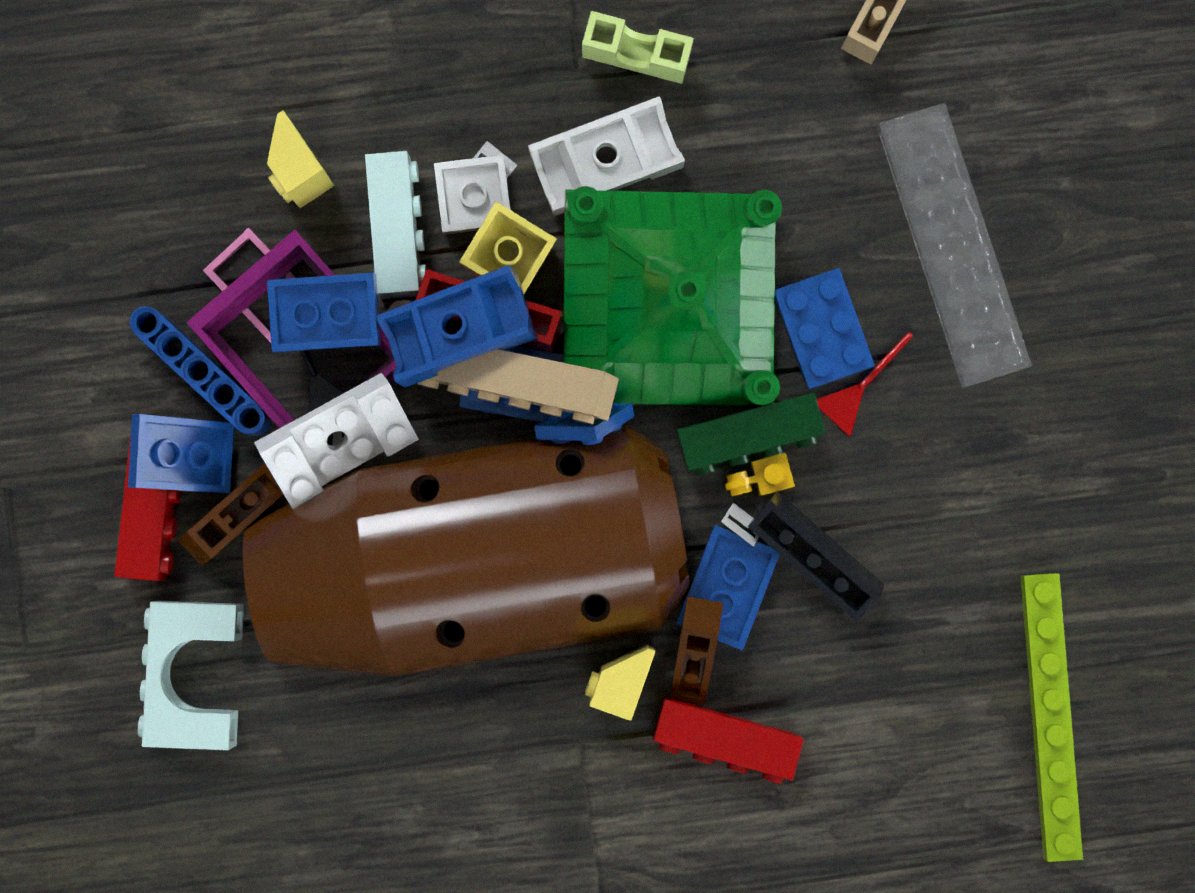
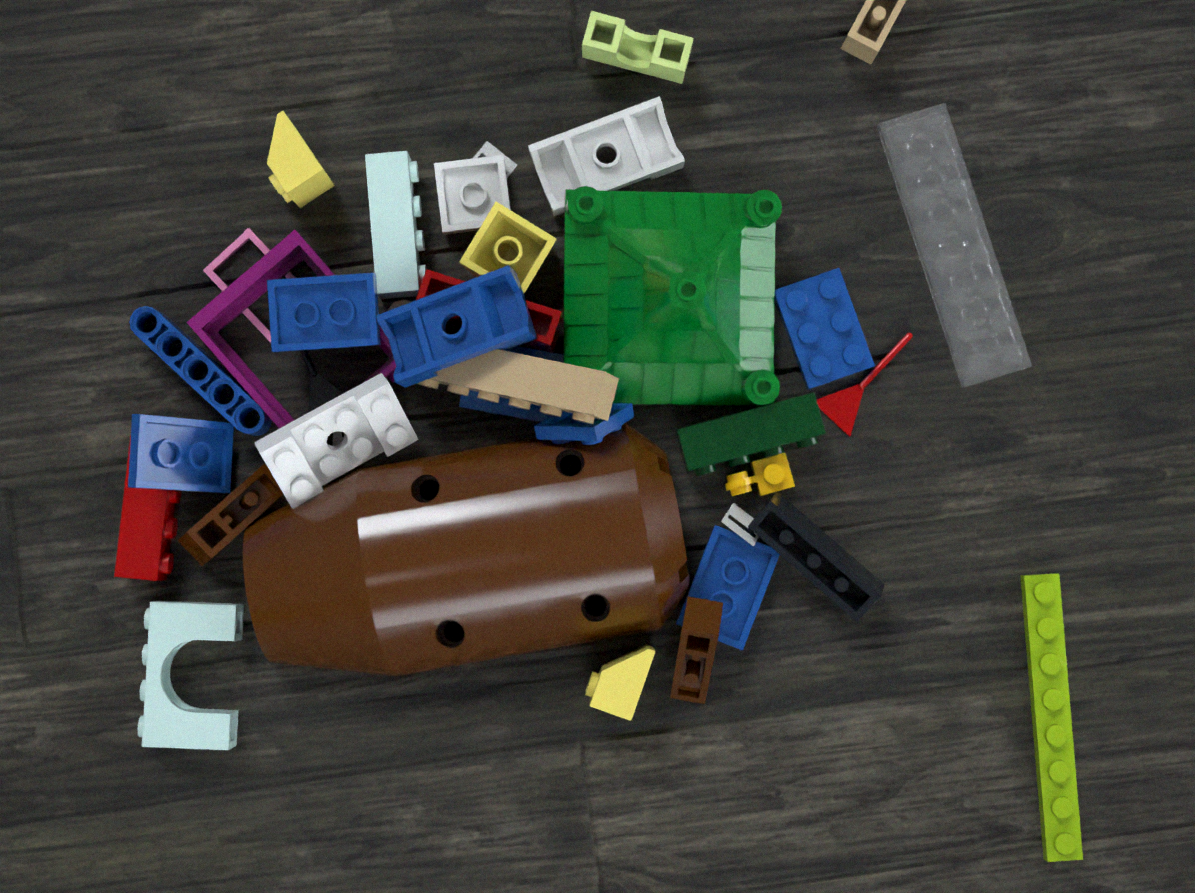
(727, 739): red brick -> none

